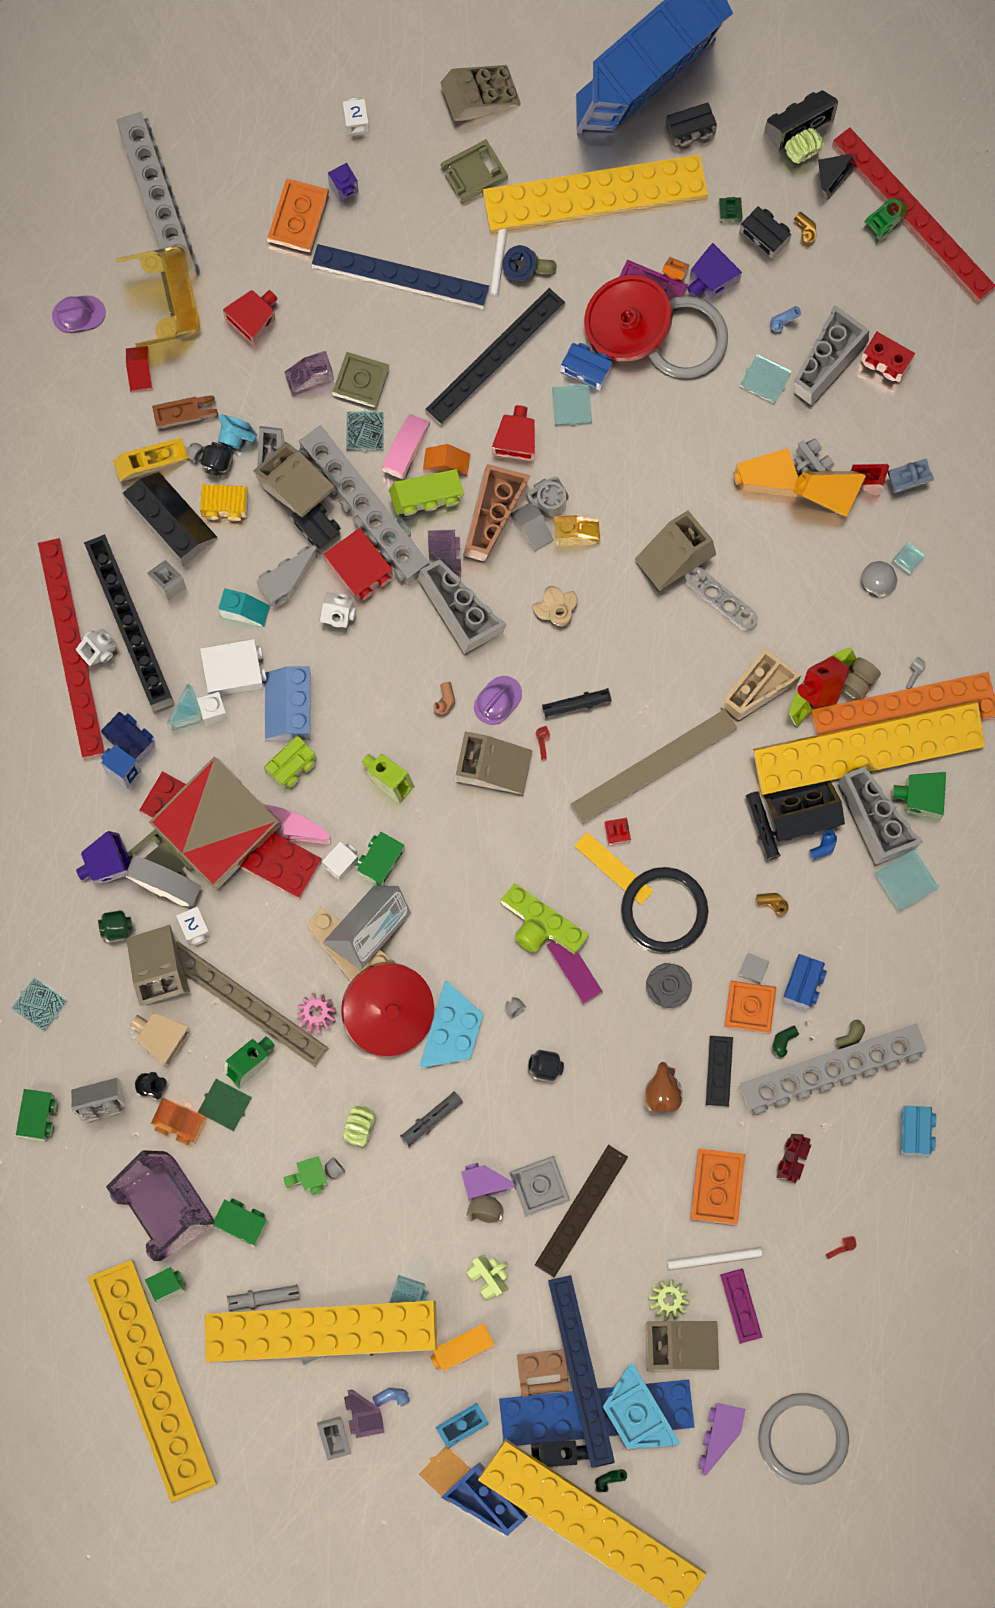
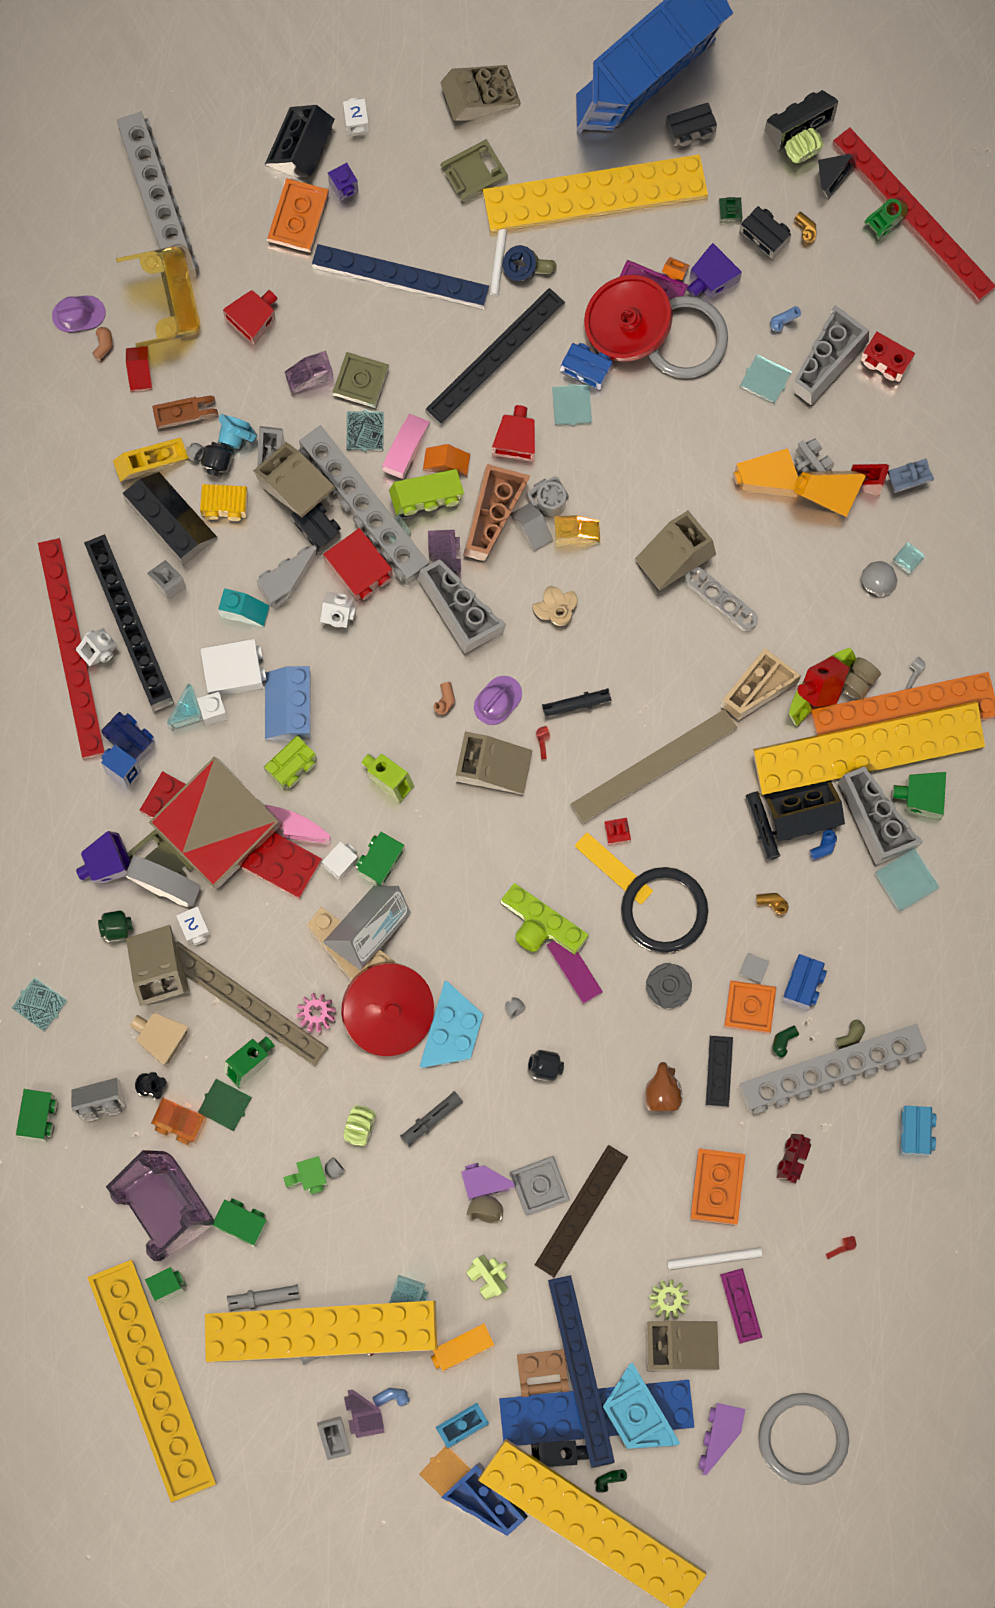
(105, 342): none -> nougat arm
(300, 140): none -> black slope

